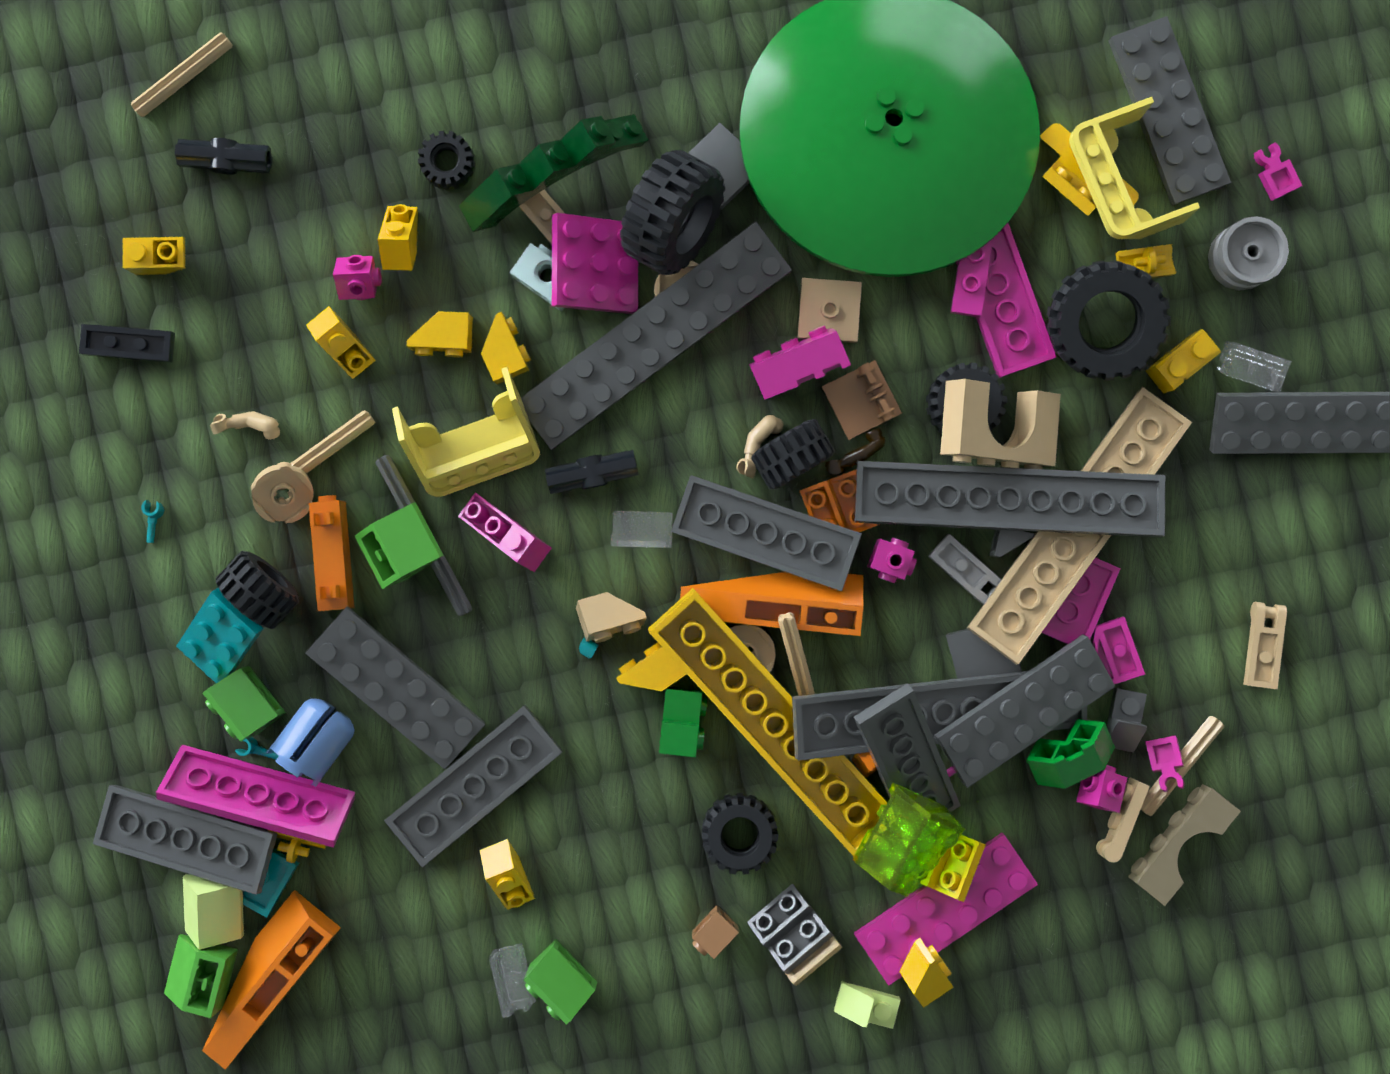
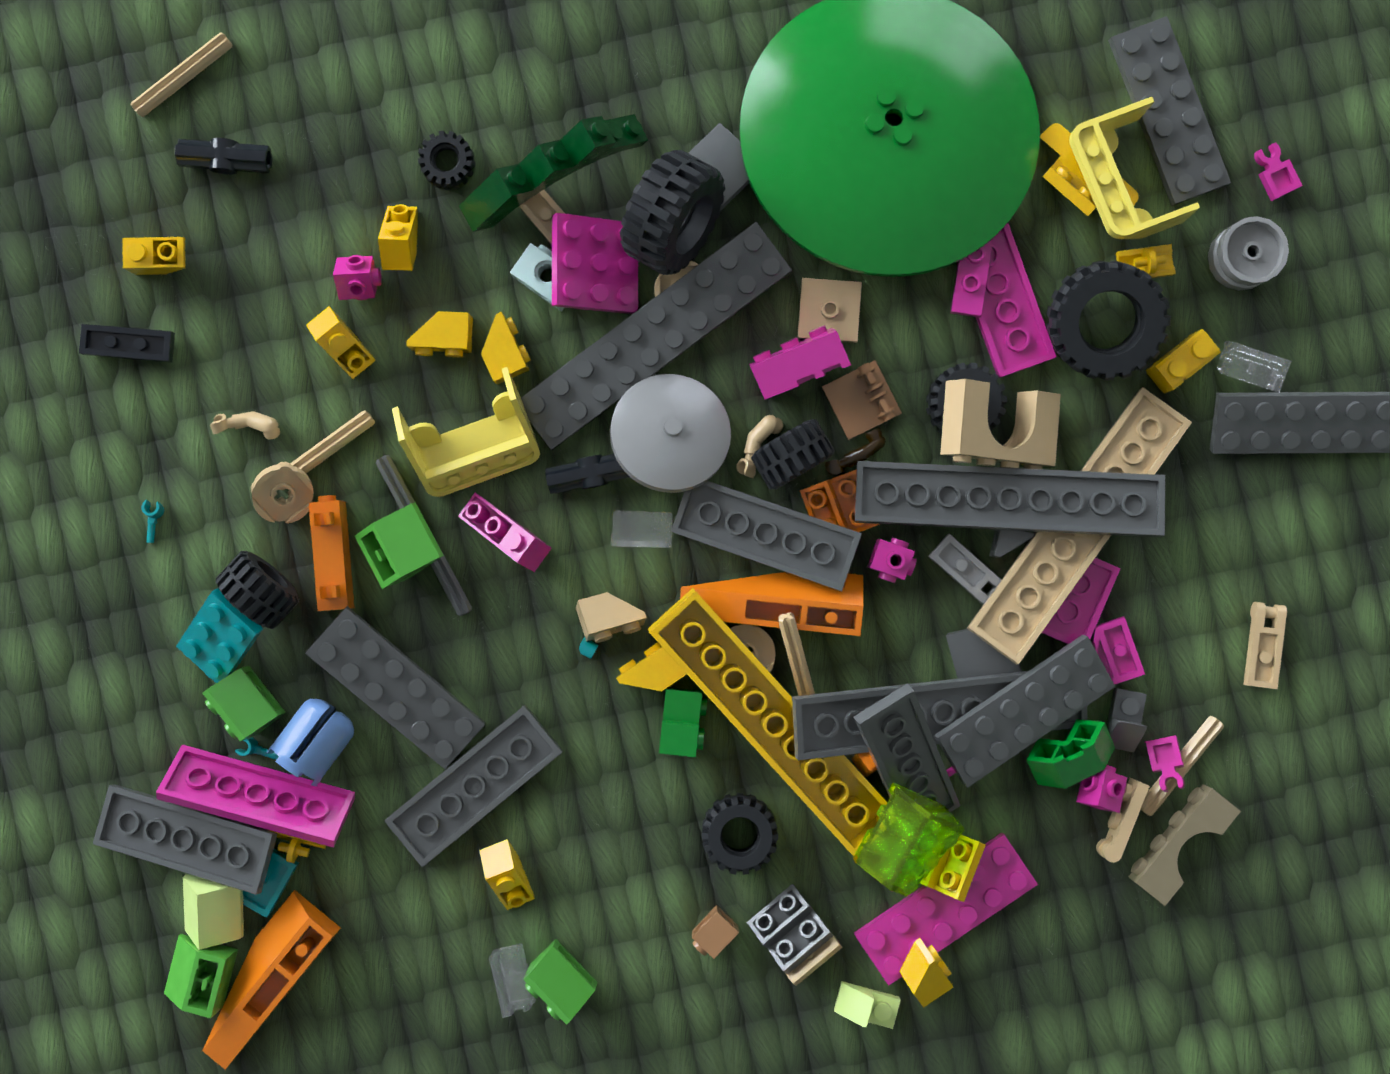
(670, 433): none -> light grey dish

